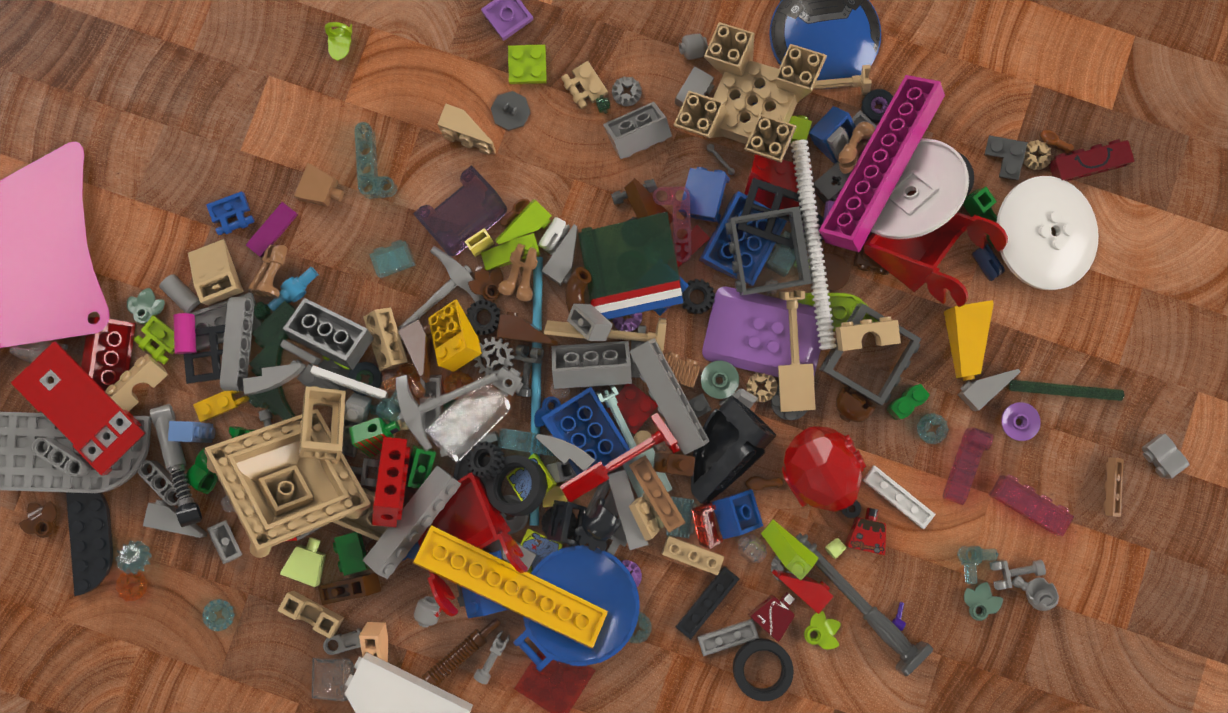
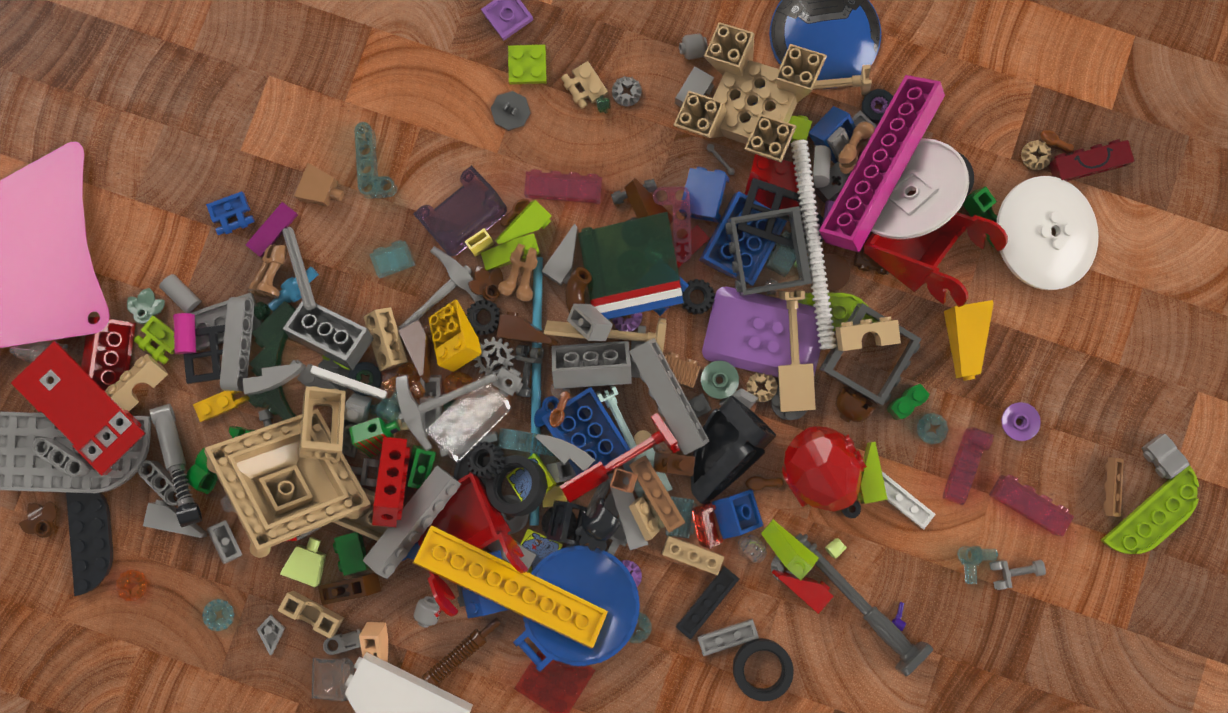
(133, 557): clear light blue gear -> none
(191, 432): medium blue arch -> none
(214, 273): tan slope -> none
(270, 633): none -> light grey piece
(299, 269): none -> light grey axle
(300, 352): light grey tile -> none
(338, 39): lime piece -> none
(458, 125): tan slope -> none
(482, 675): light grey bar -> none
(554, 235): white arm -> none
(557, 415): none -> dark orange piece
(563, 186): none -> clear pink brick
(617, 480): none -> nougat piece
(634, 406): red plate -> none
(637, 130): light grey slope -> none
(774, 615): dark red torso -> none
(821, 167): none -> light grey brick
(825, 630): lime plate -> none
(868, 533): torso -> none
(872, 483): none -> lime slope
(980, 392): light grey slope -> none
(982, 598): sand green plate -> none
(988, 262): dark blue arm -> none
(1011, 152): dark grey plate -> none
(1039, 592): light grey hair -> none
(1066, 390): clear green axle -> none
(1156, 516): none -> lime plate

